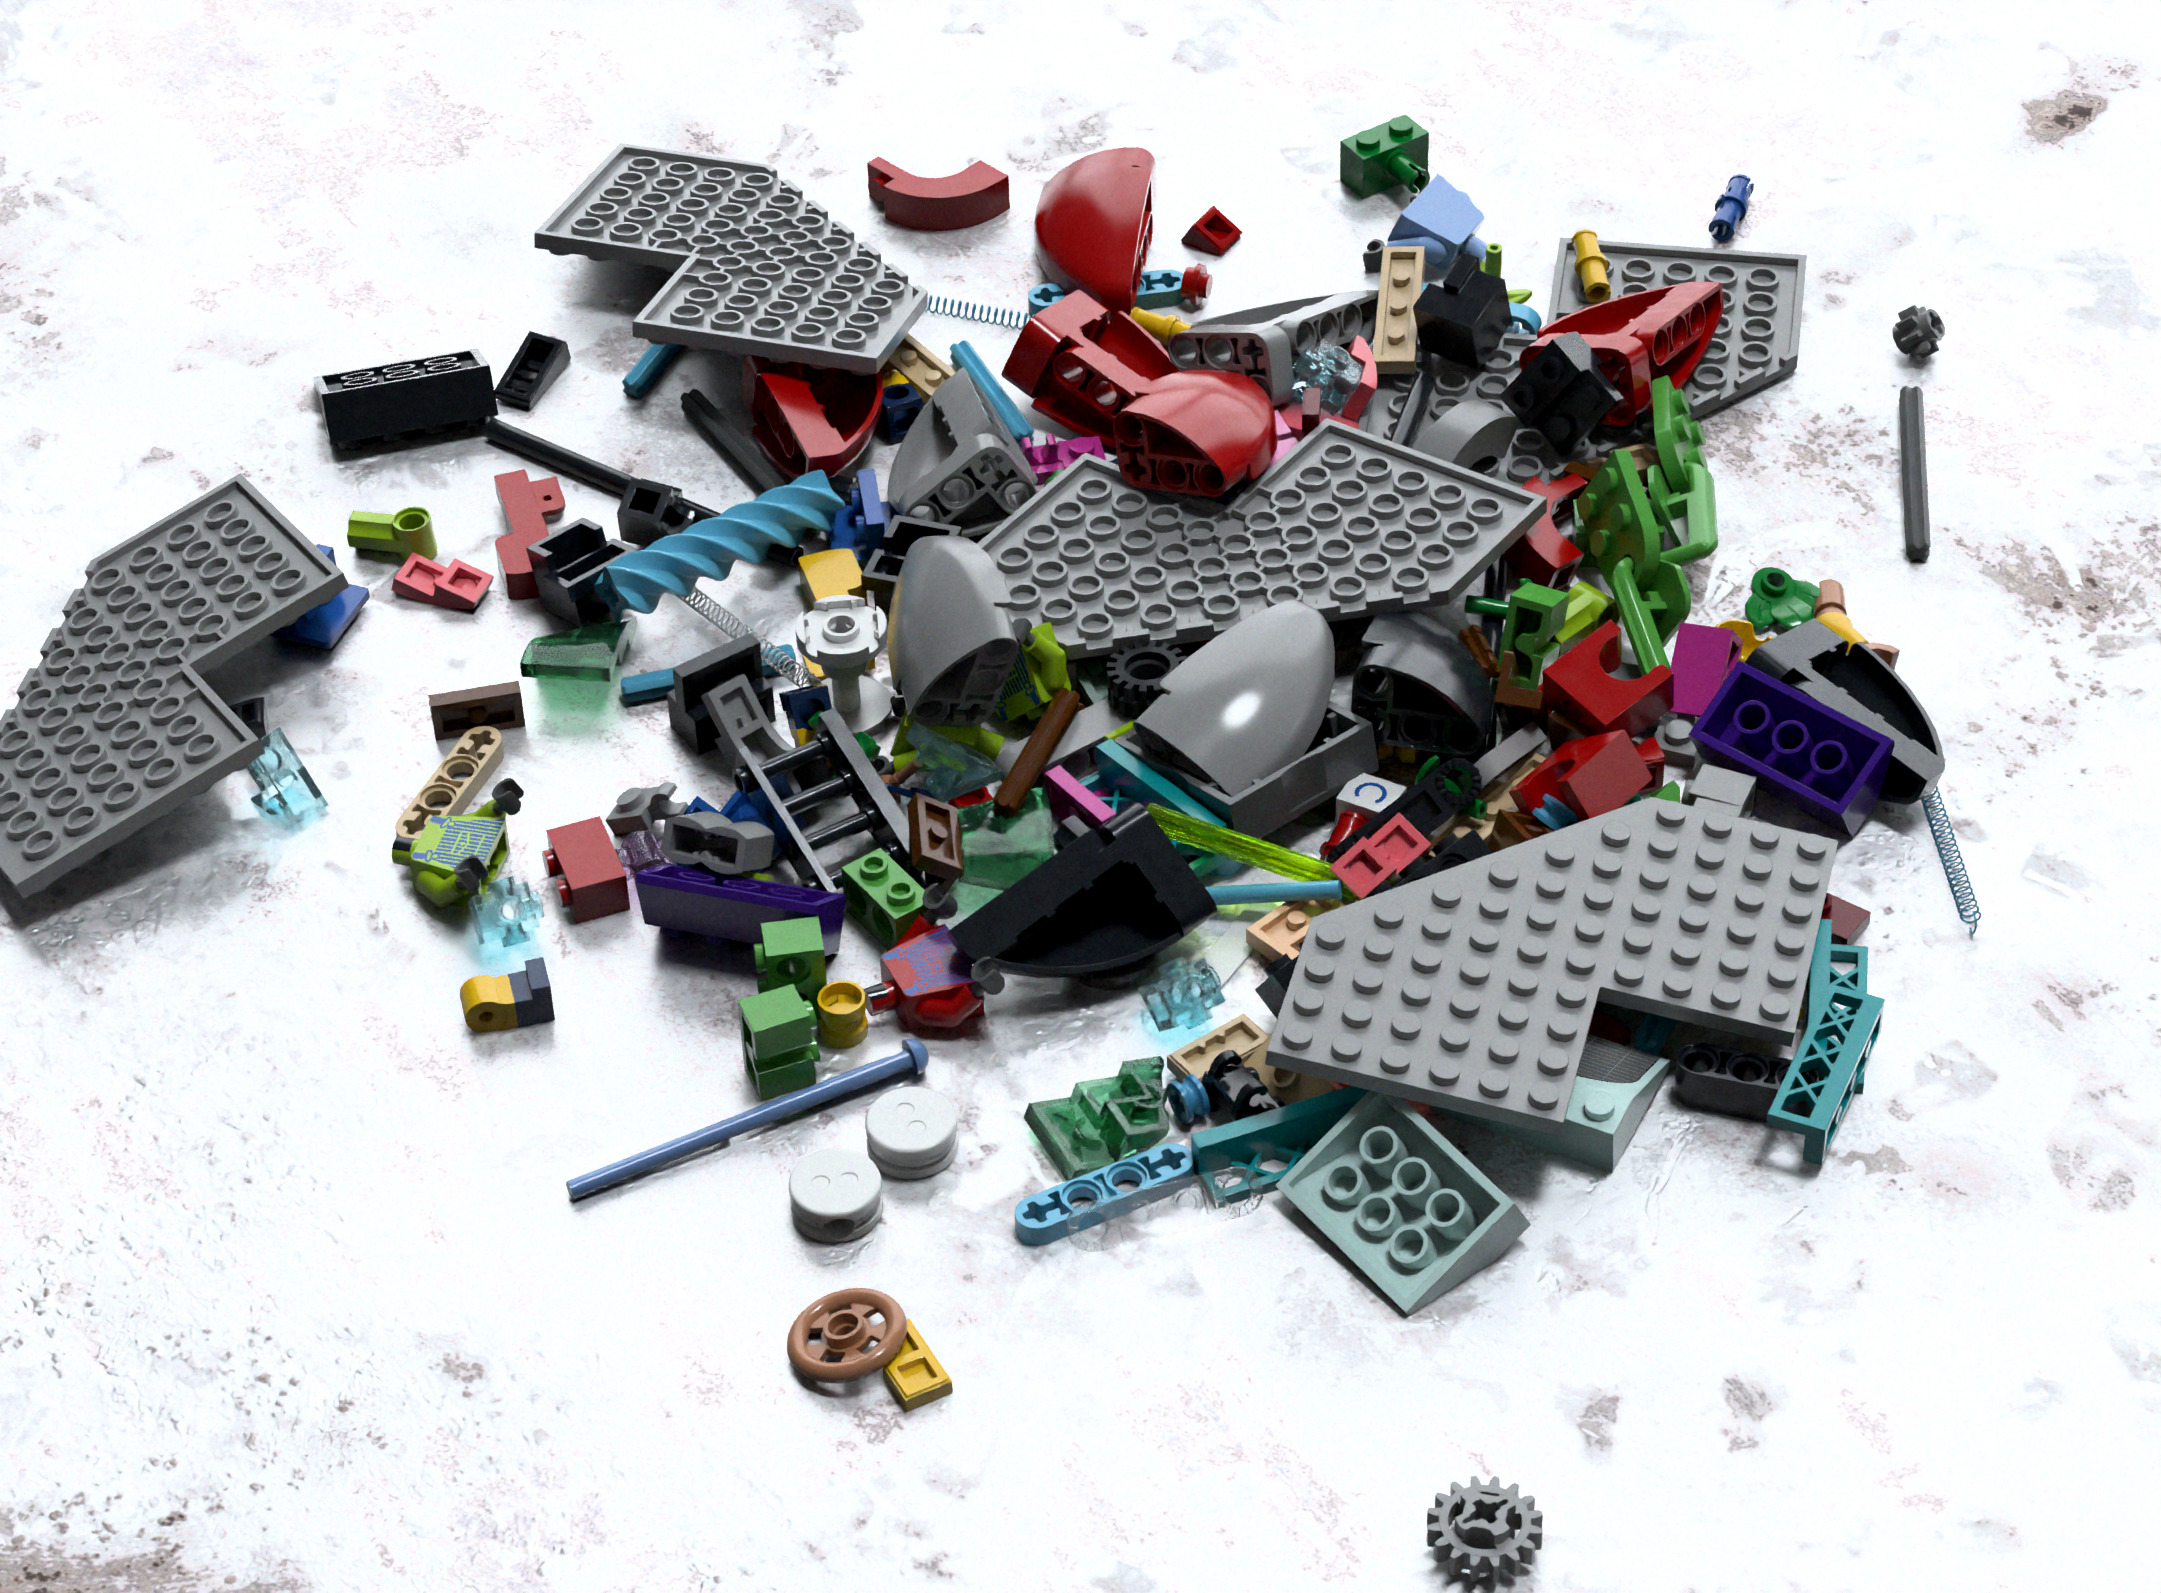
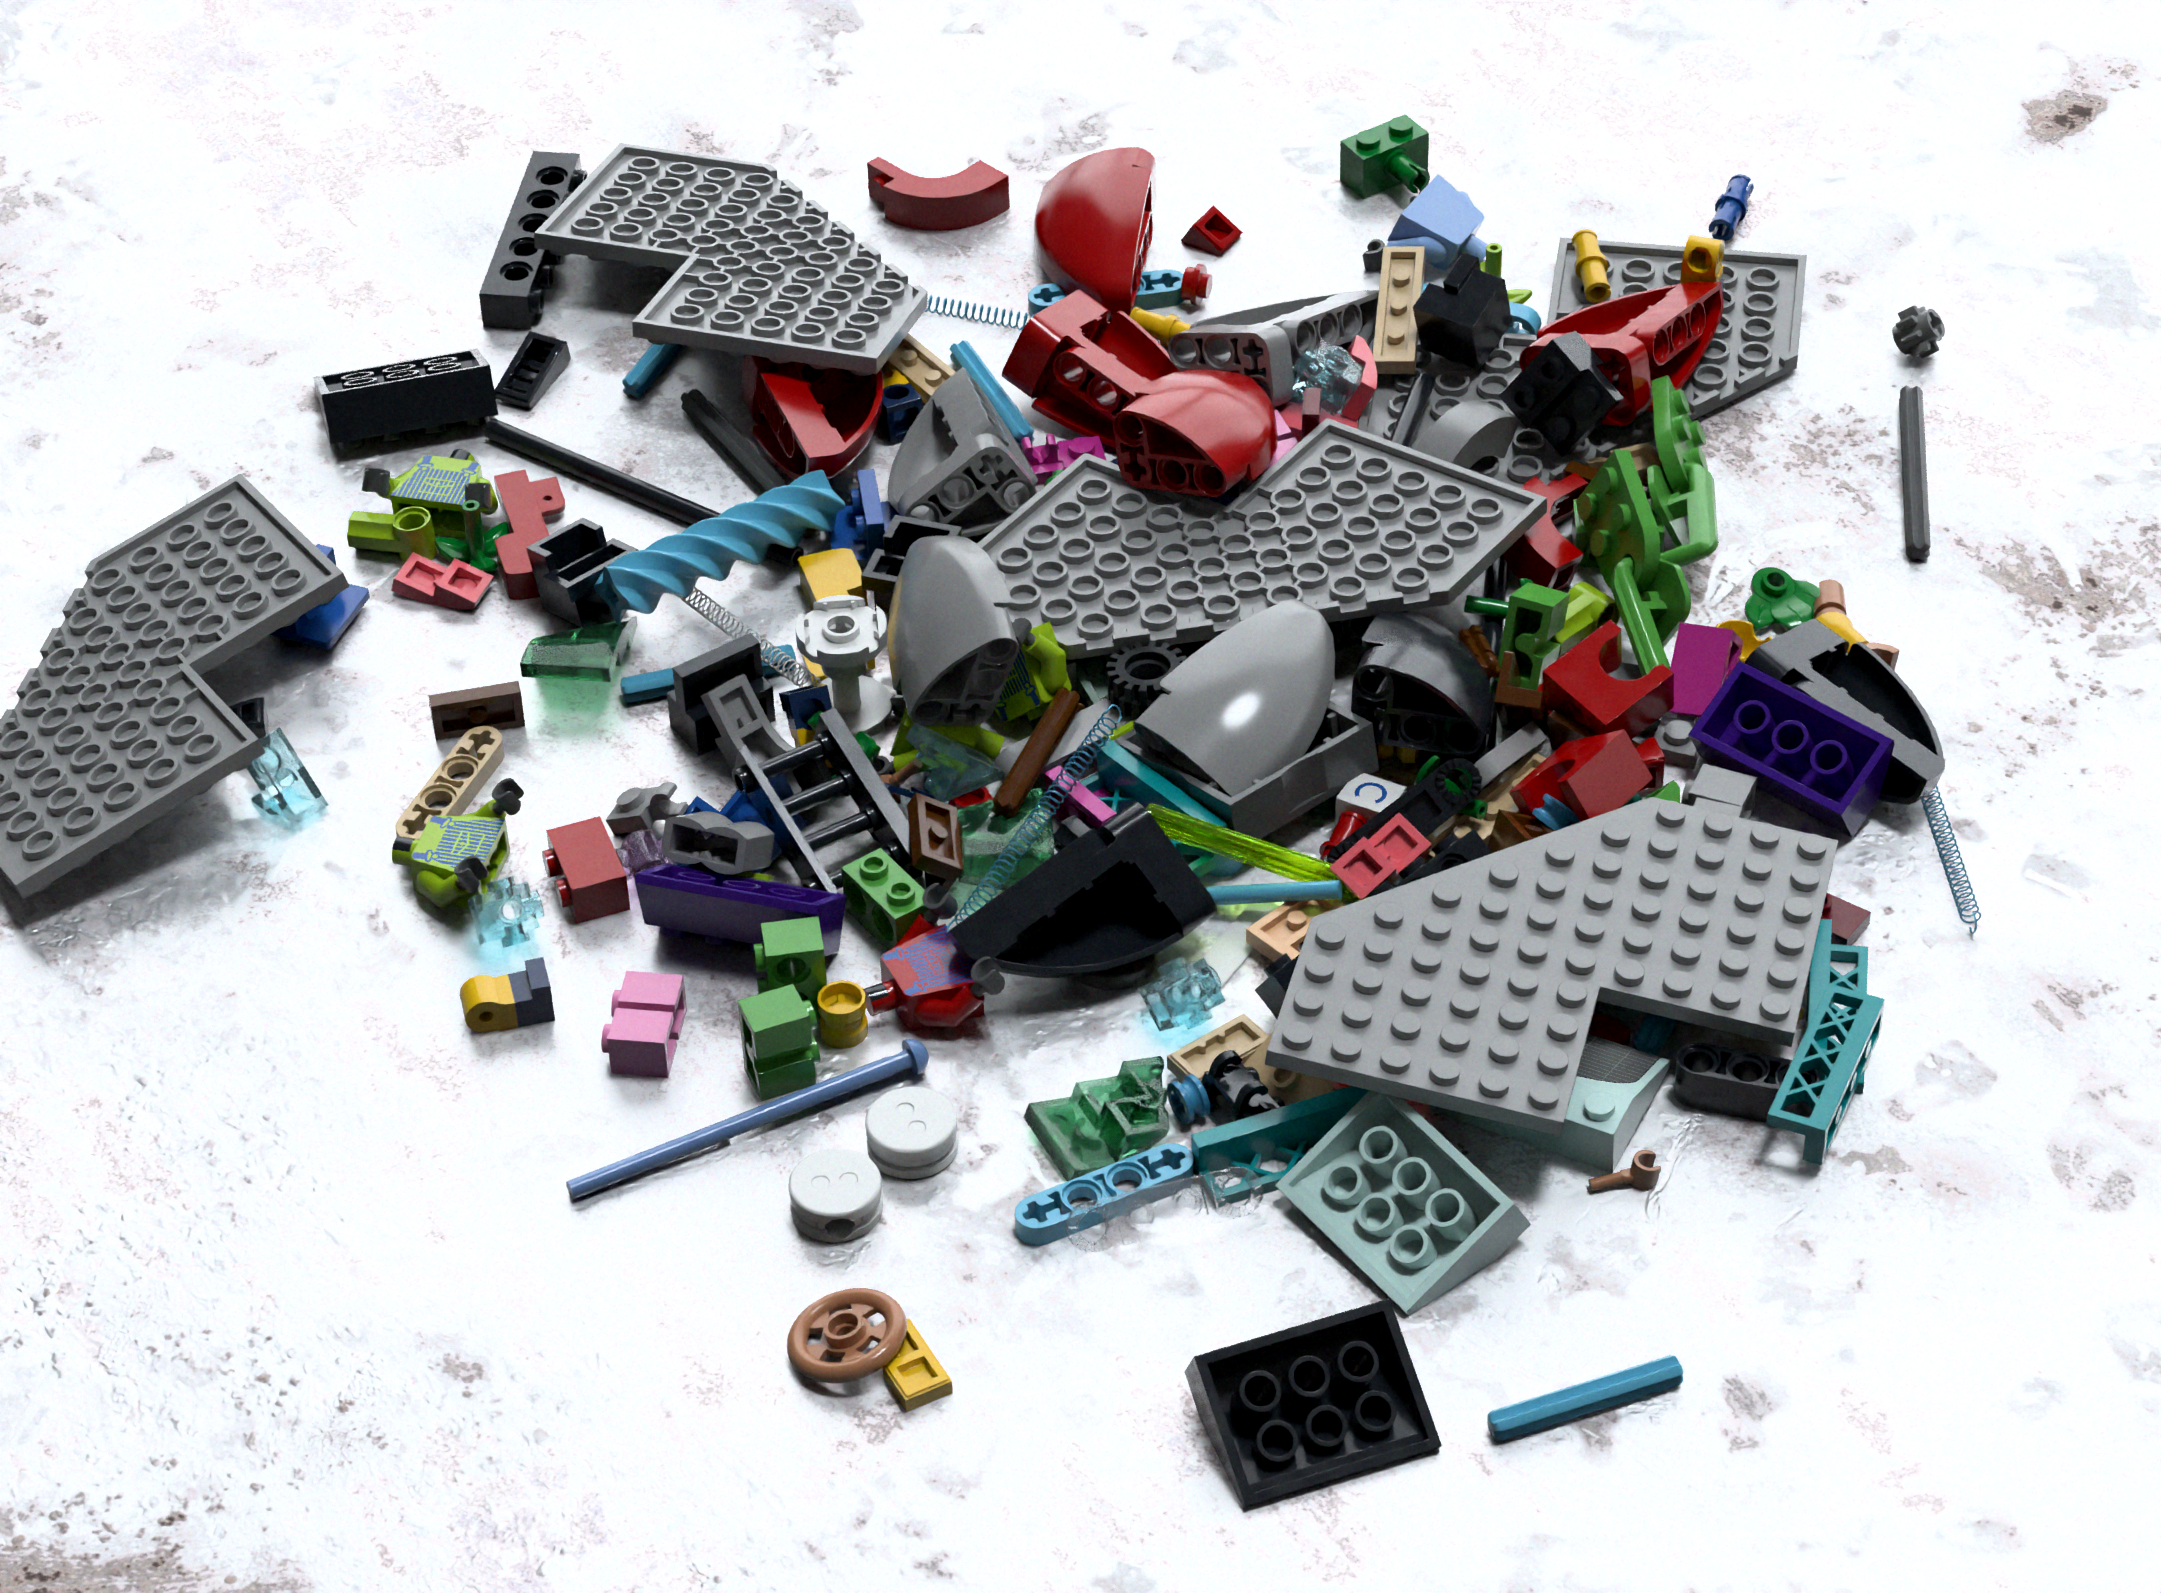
(439, 487): none -> torso
(478, 546): none -> green plant
(518, 271): none -> black brick
(644, 1023): none -> bright pink piece
(652, 512): black brick -> none
(1036, 808): none -> medium azure piece
(1312, 1403): none -> black slope
(1484, 1529): light grey gear -> none
(1585, 1397): none -> medium azure axle
(1640, 1175): none -> nougat hand
(1702, 260): none -> yellow leg

